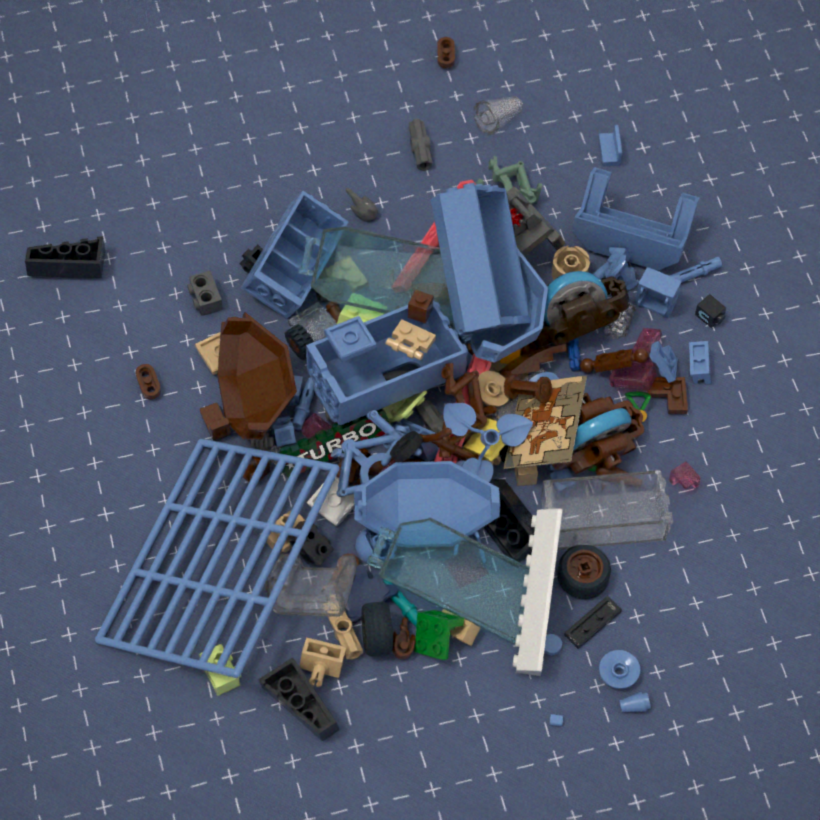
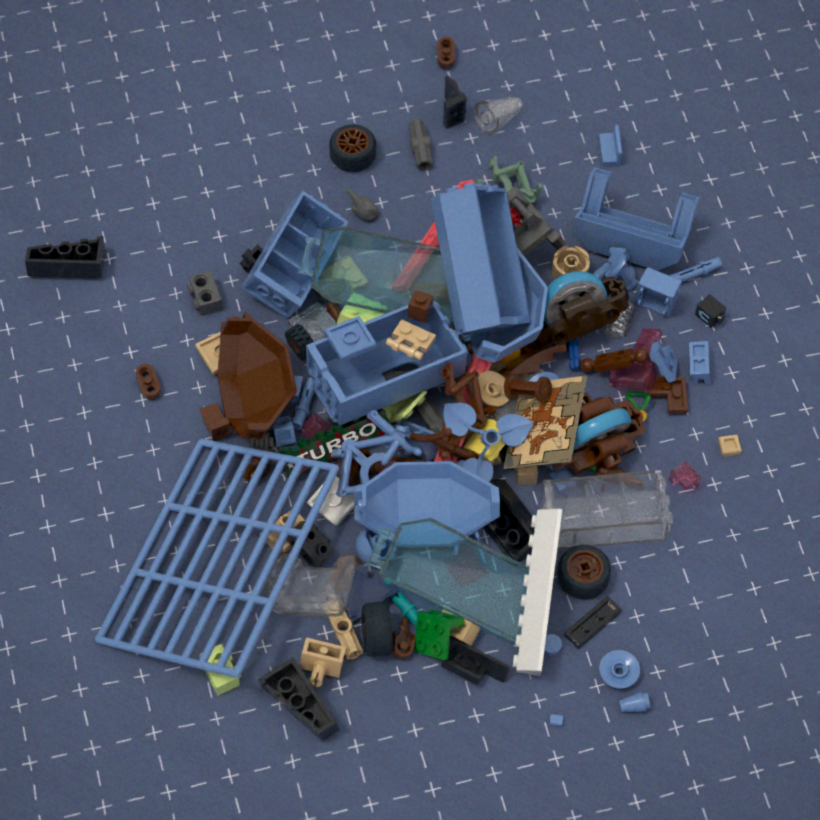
(352, 147): none -> black wheel
(406, 446): black tyre -> none
(454, 105): none -> black bracket
(473, 663): none -> black bracket
(729, 445): none -> tan tile

